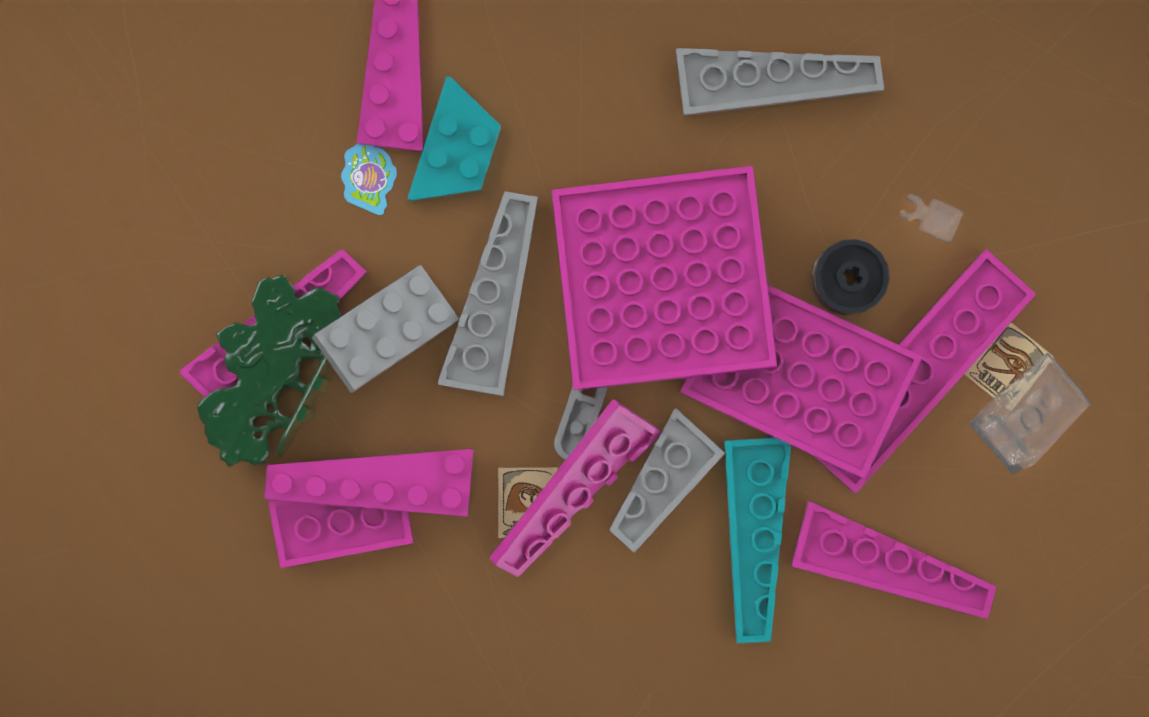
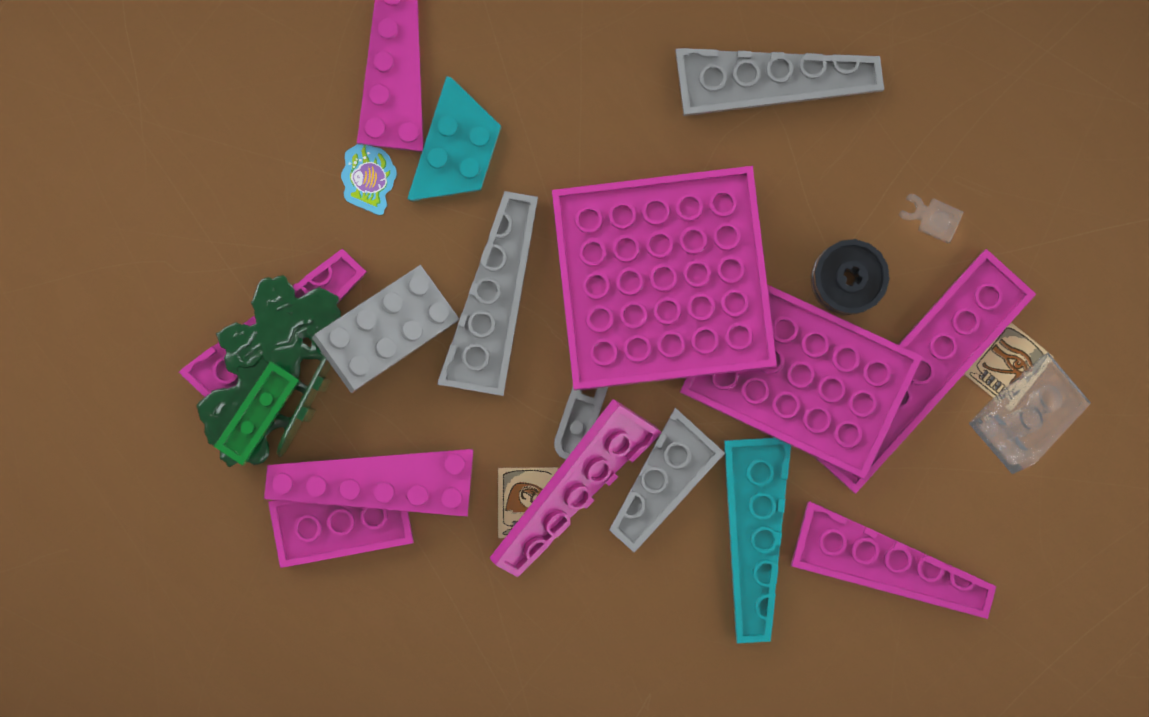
(257, 413): none -> green plate

